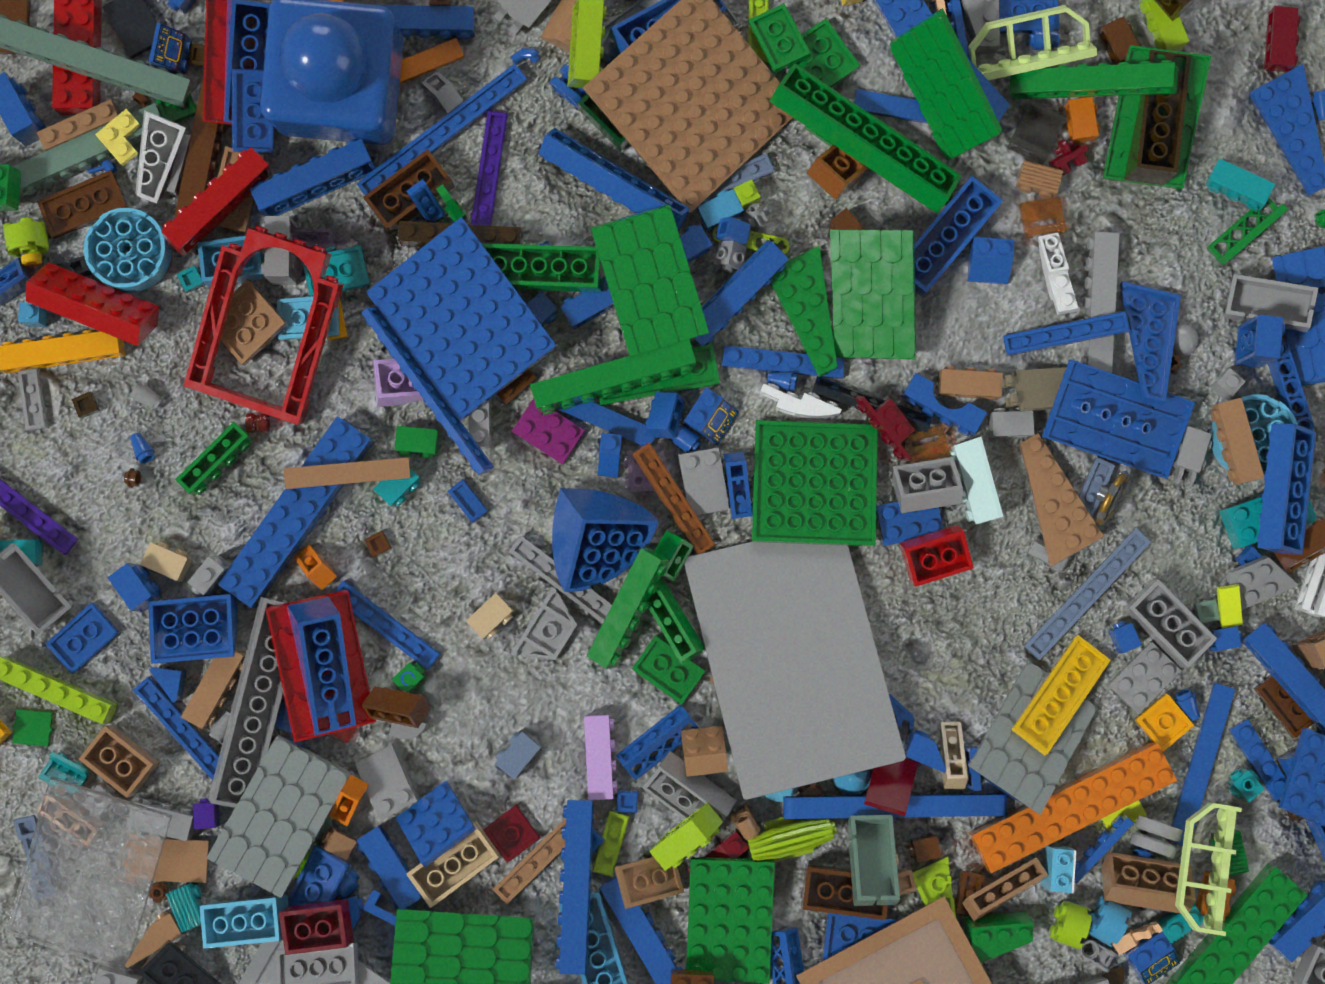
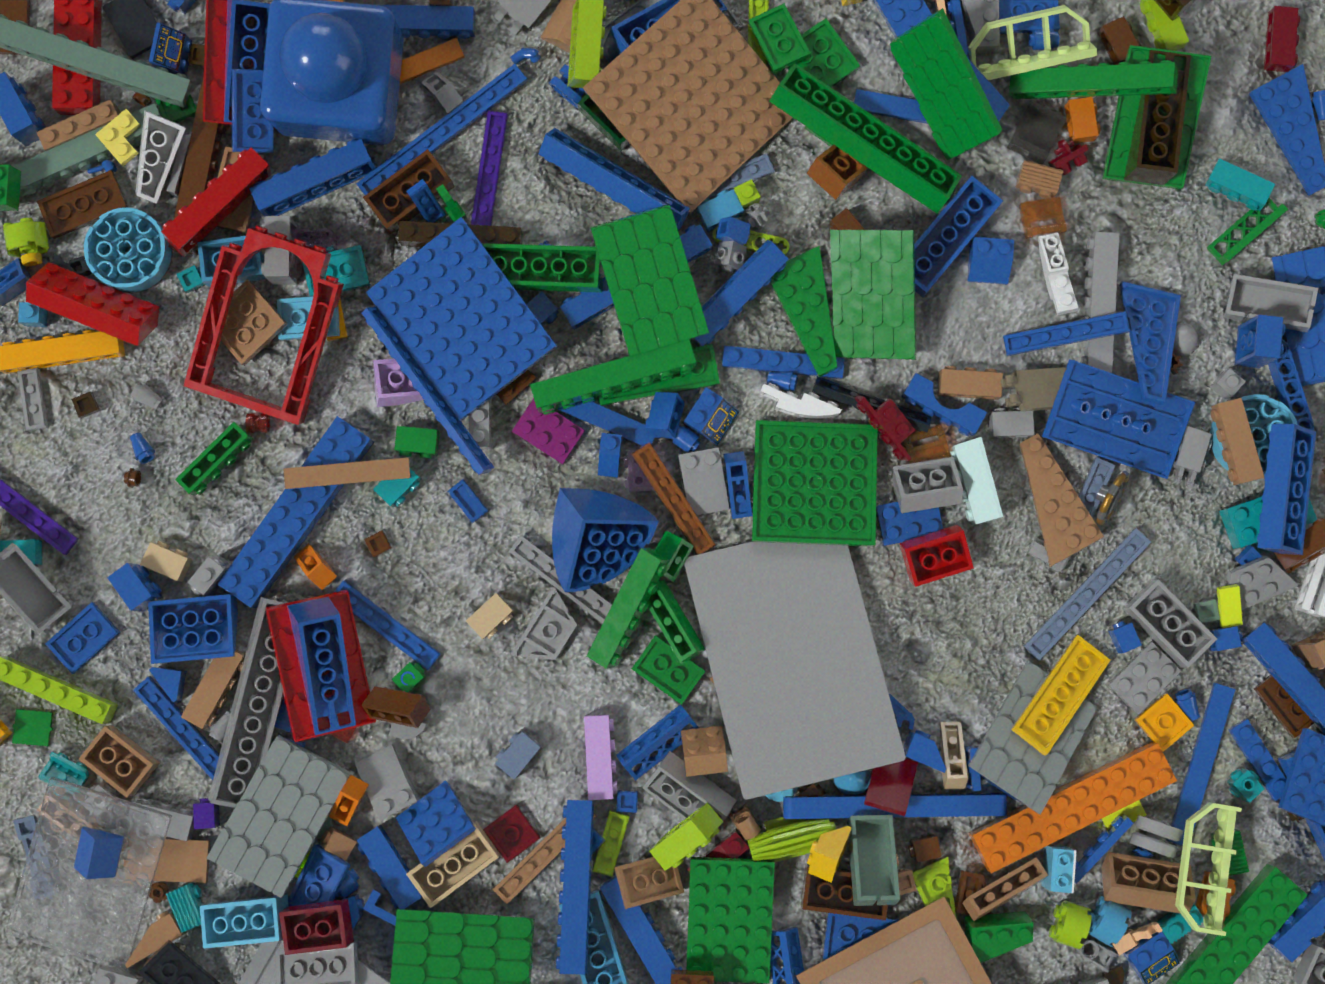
(98, 853): none -> blue slope
(827, 853): none -> yellow slope

